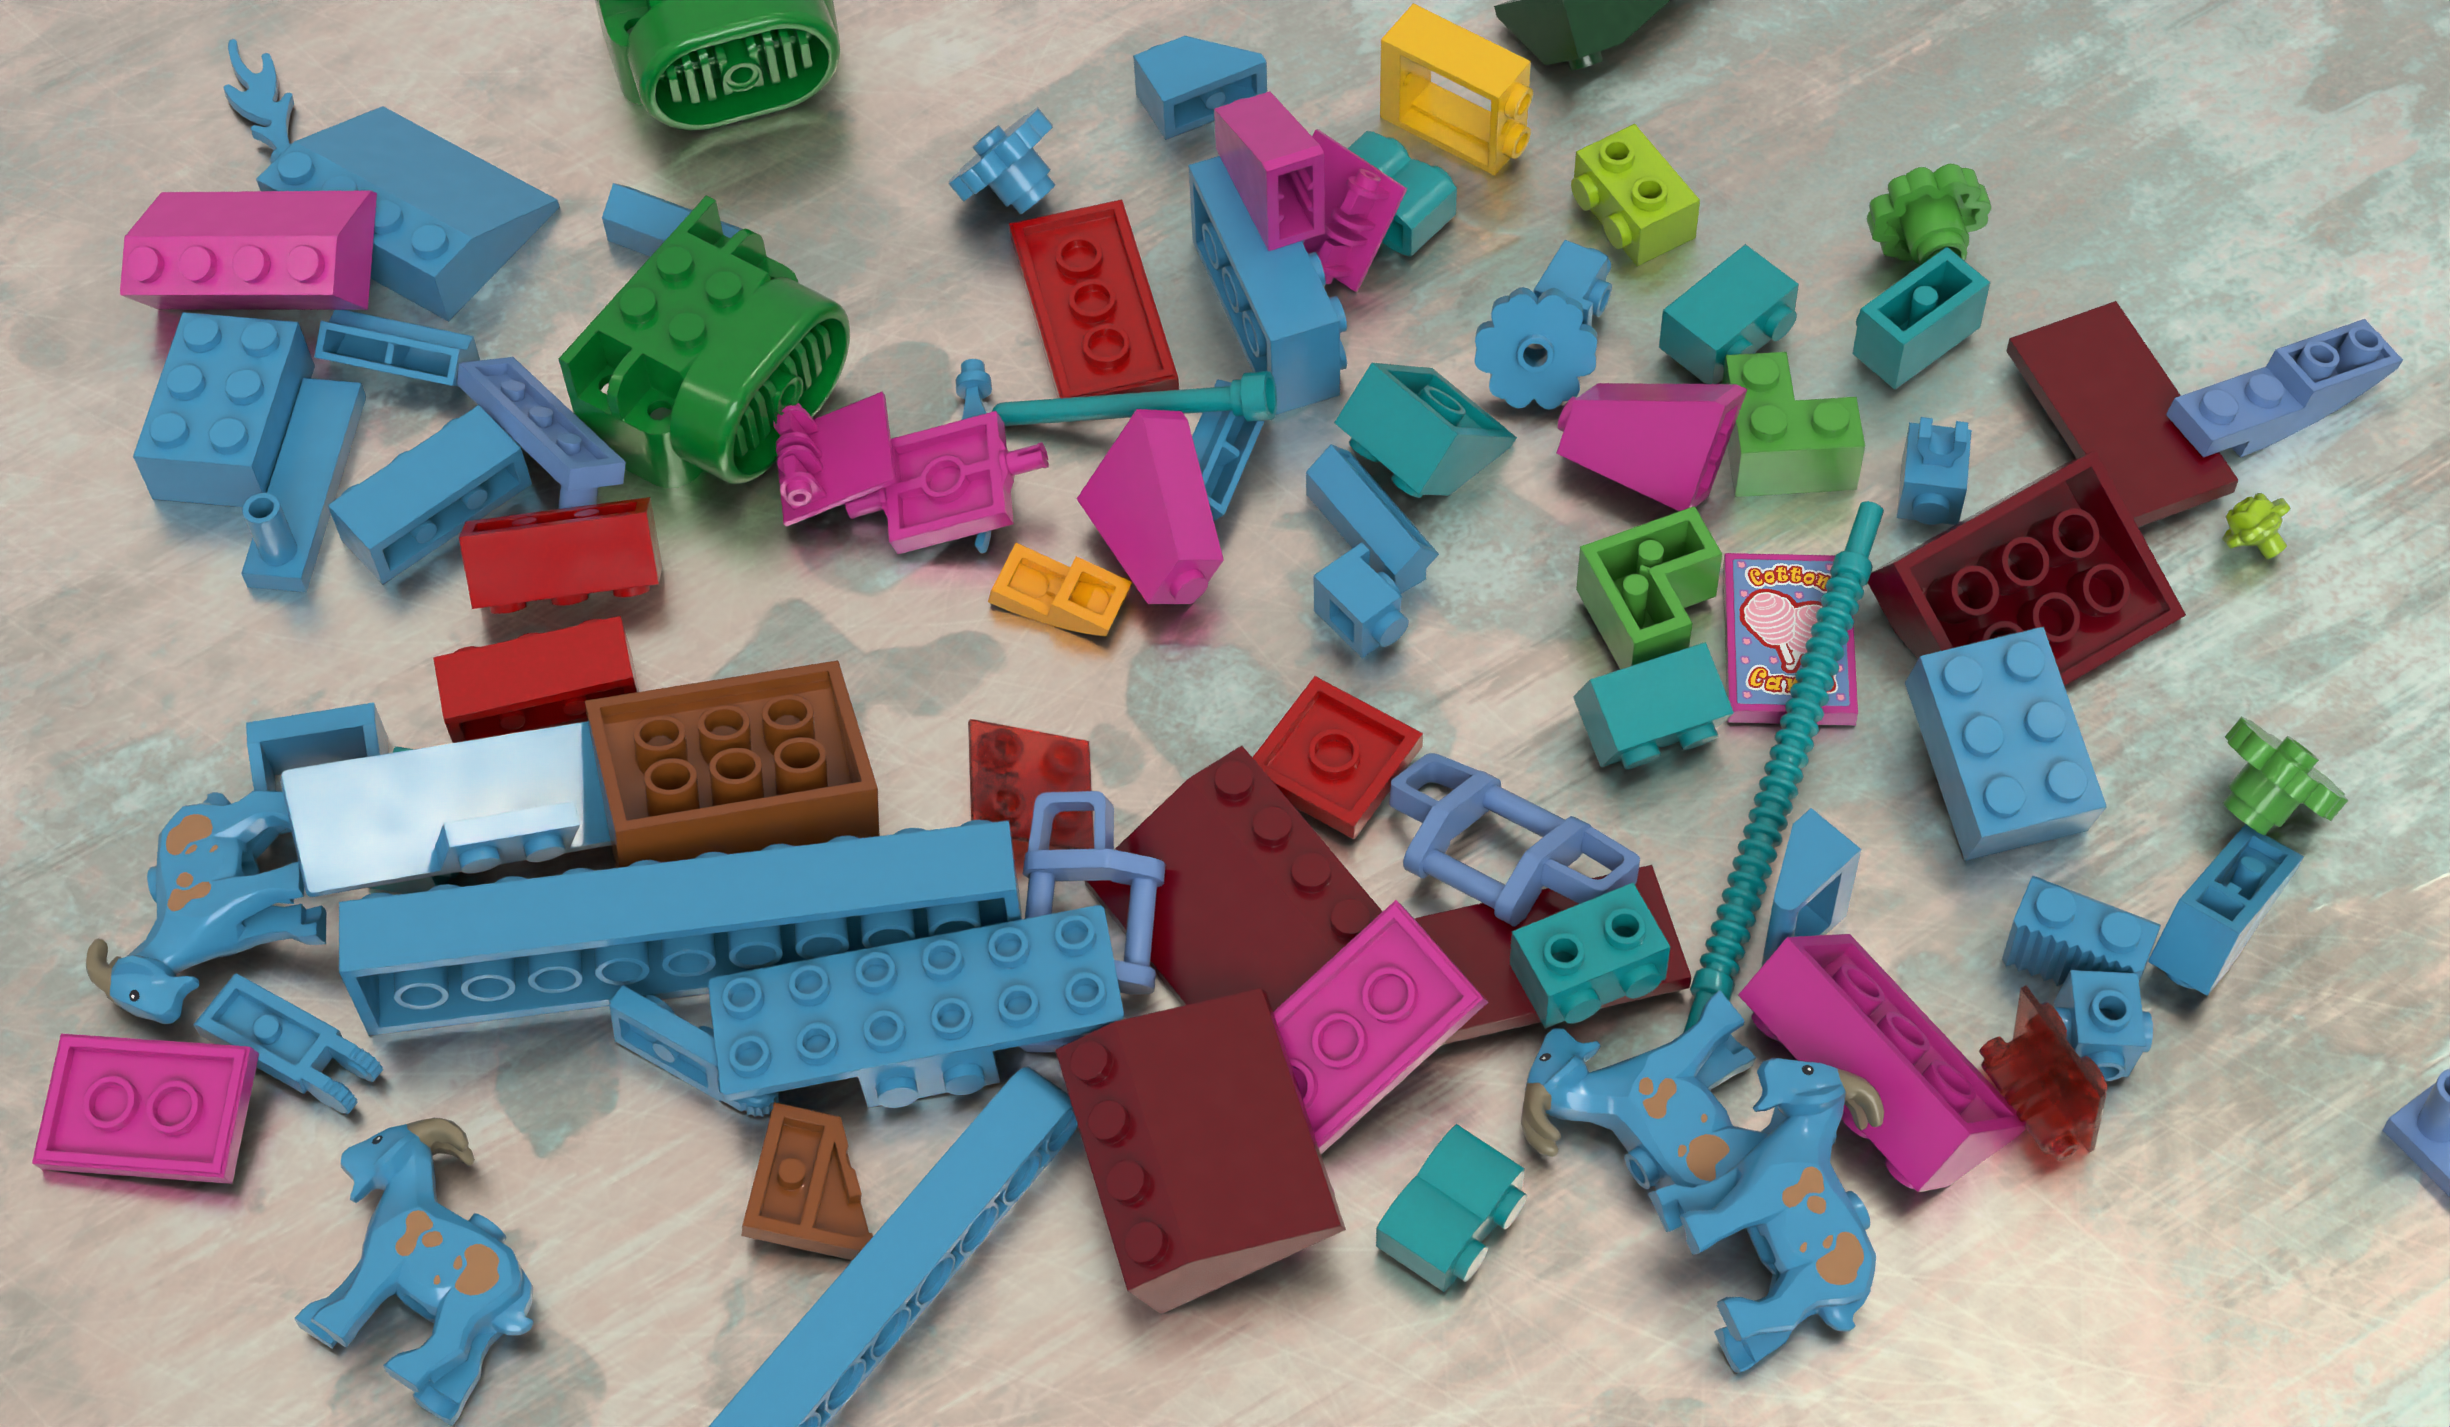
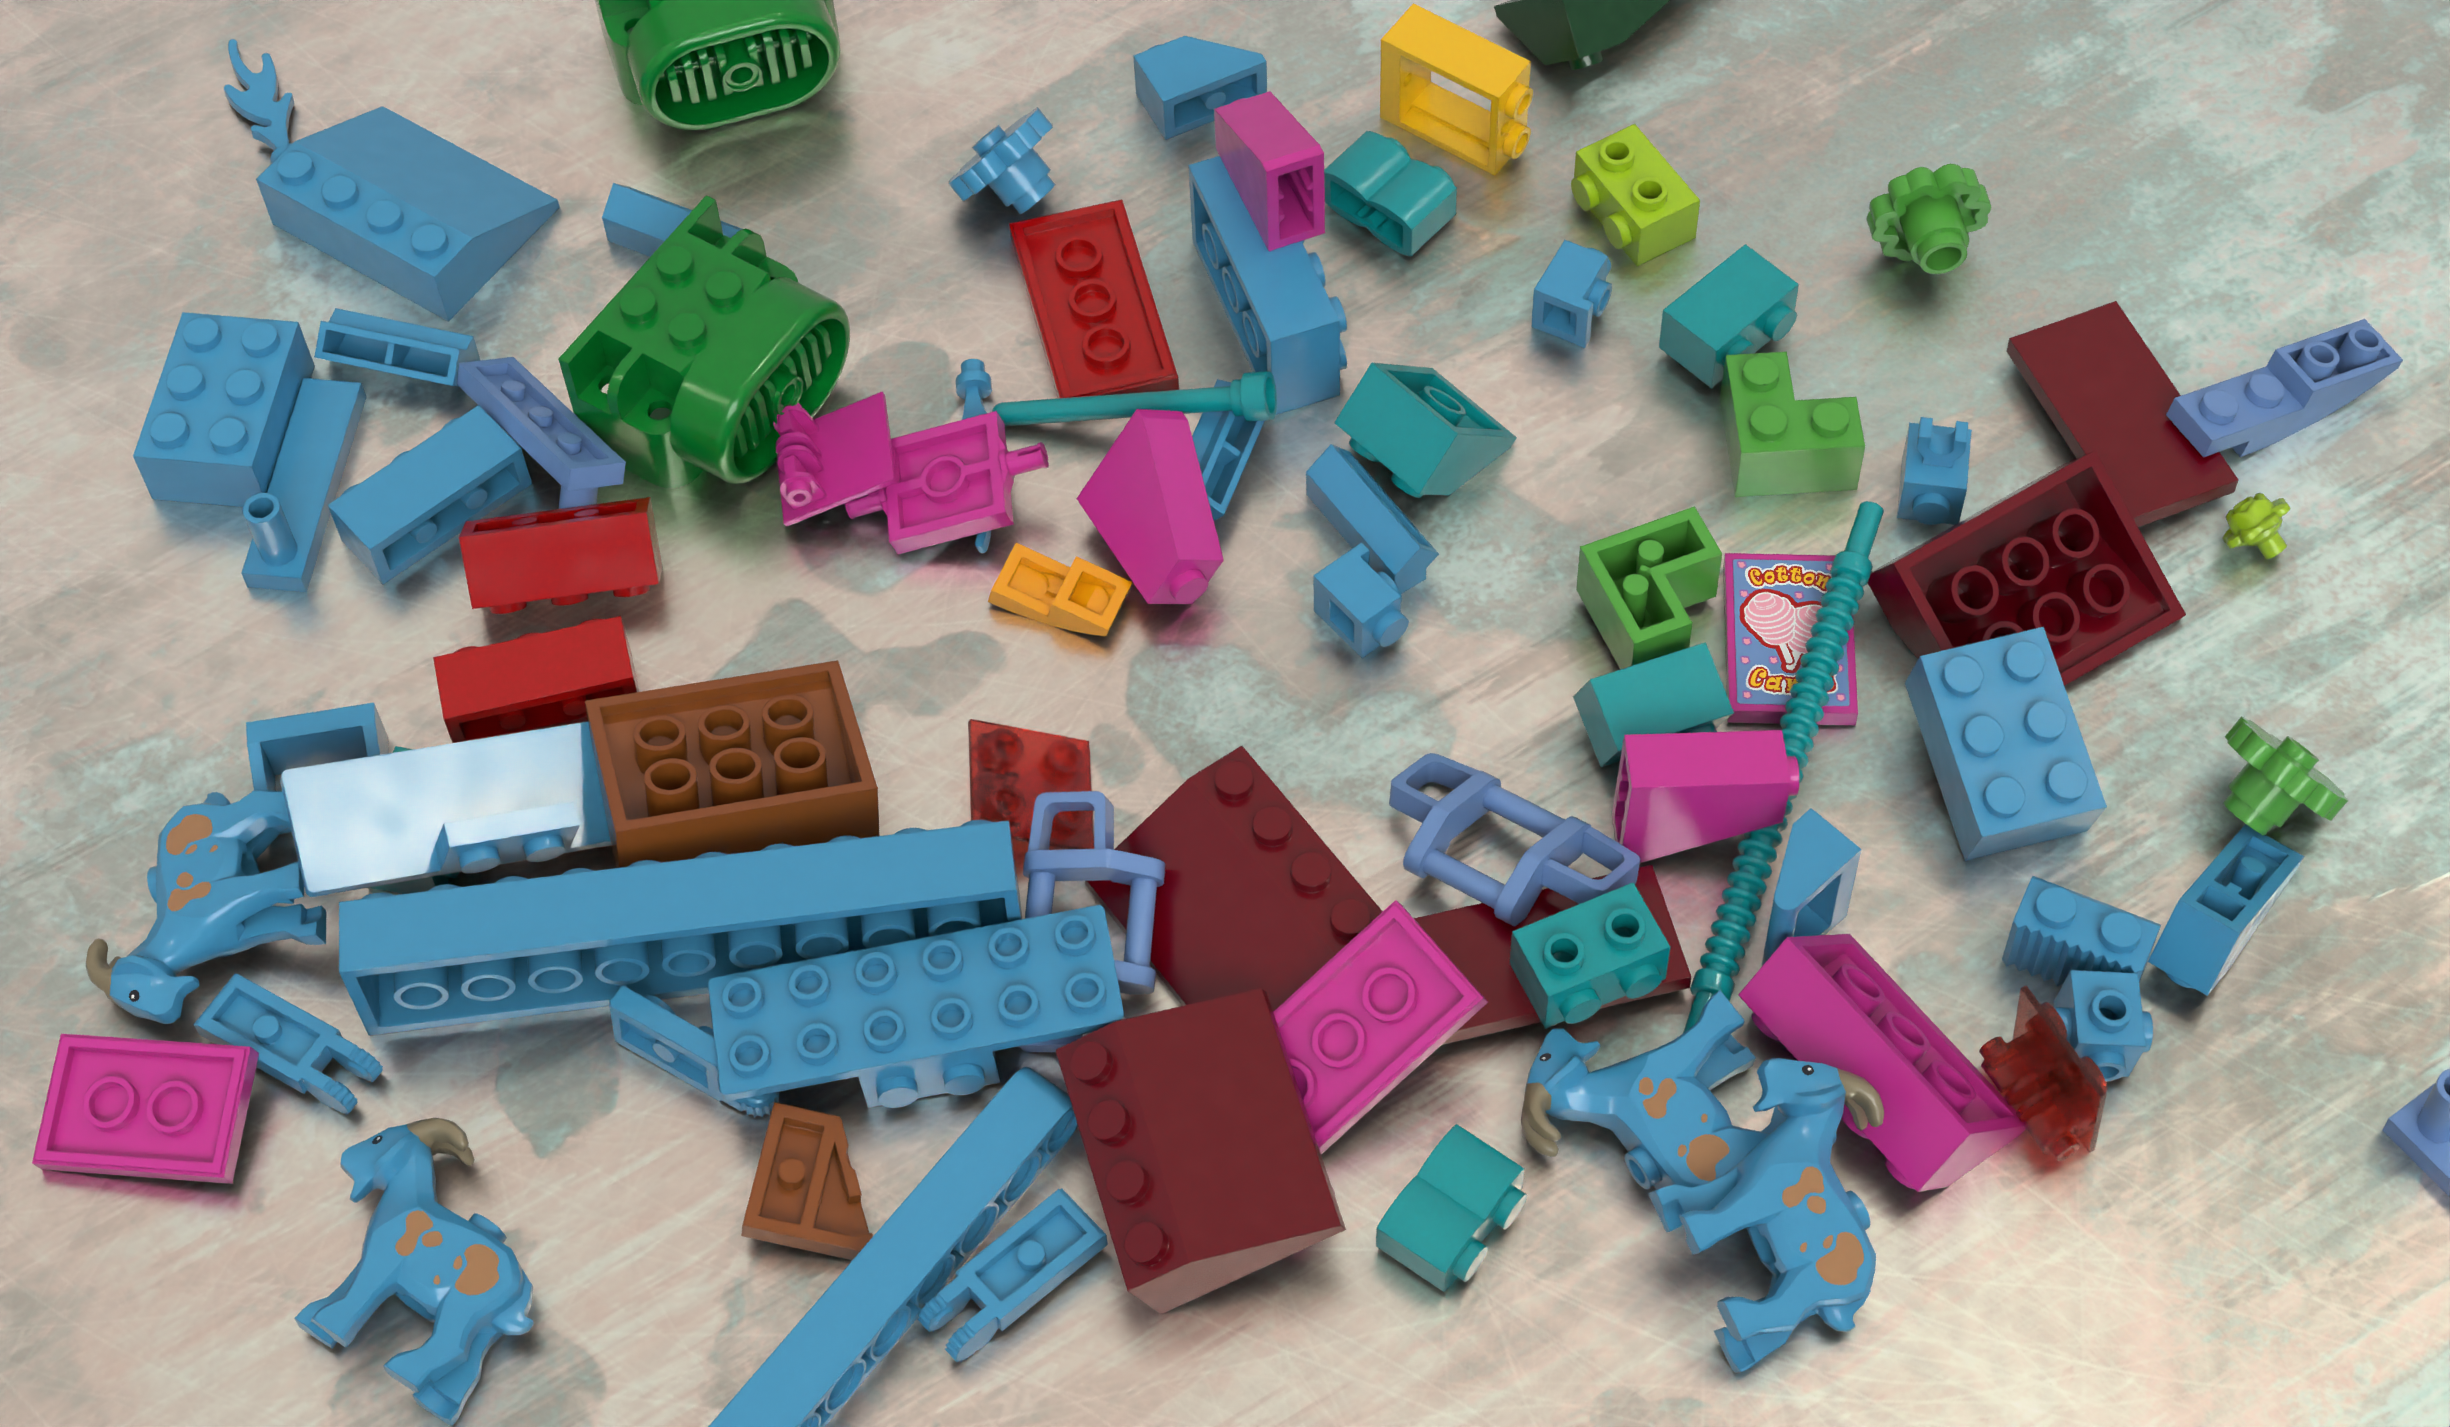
(252, 251): dark pink slope -> none
(1015, 1272): none -> dark azure hinge
(1337, 756): red plate -> none
(1357, 213): dark pink hinge -> none
(1529, 373): dark azure plant -> none
(1653, 436): dark pink slope -> none
(1699, 788): none -> dark pink slope
(1920, 318): teal brick -> none

